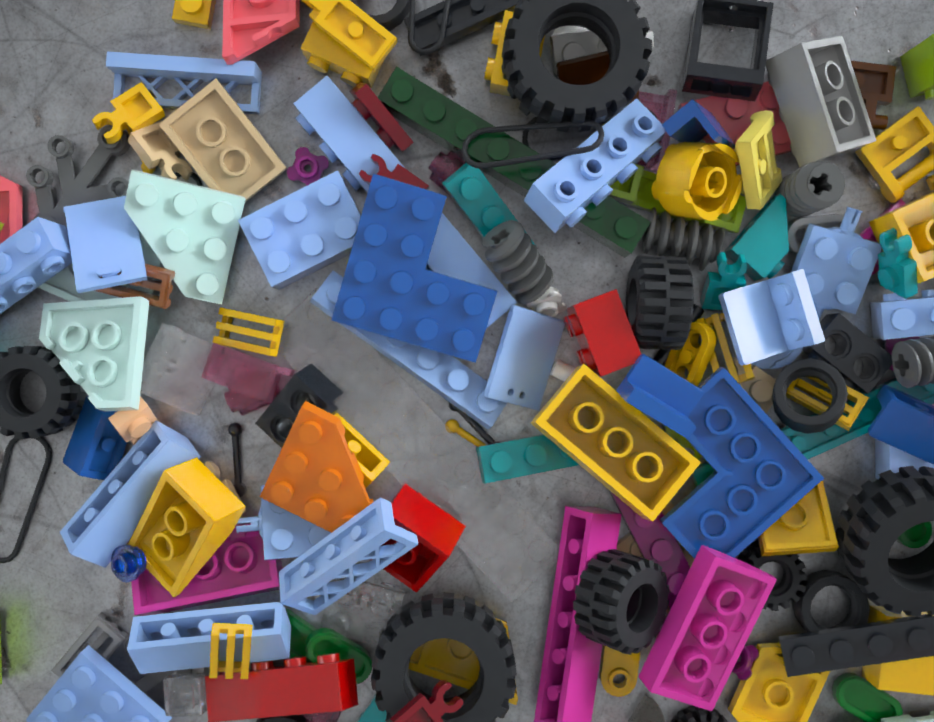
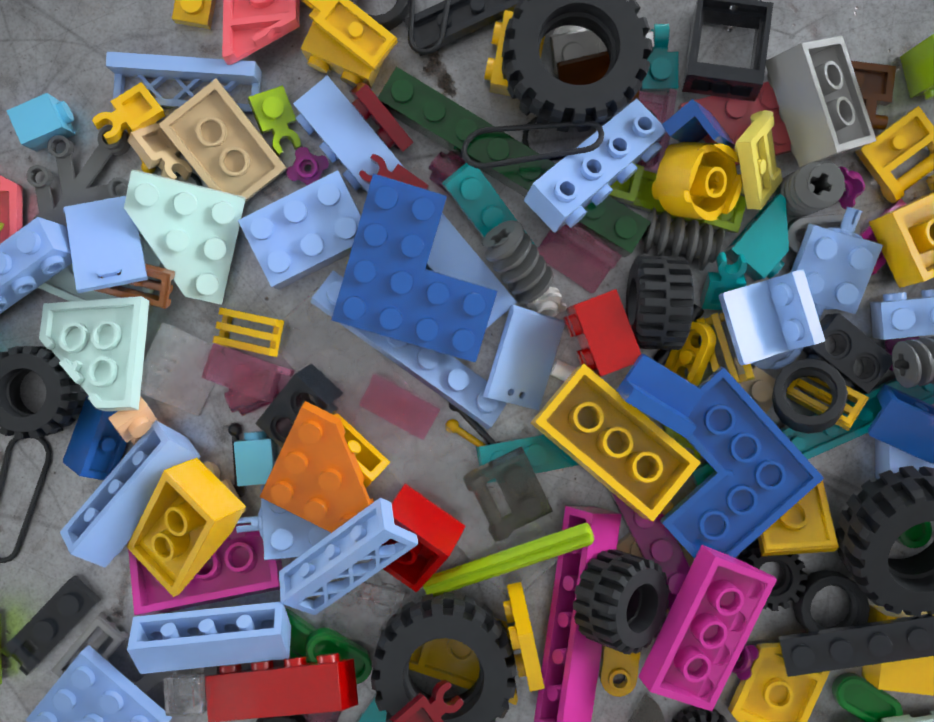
(40, 120): none -> medium azure brick
(51, 624): none -> black plate
(128, 563): clear blue plate -> none
(230, 666): yellow tile -> none
(254, 458): none -> medium azure brick
(274, 114): none -> lime plate
(399, 406): none -> clear pink panel
(510, 559): none -> lime axle
(519, 488): none -> clear smoke plate
(522, 637): none -> yellow plate
(578, 256): none -> clear pink panel
(664, 65): none -> teal plate
(854, 187): none -> magenta plate
(896, 269): teal plate -> none

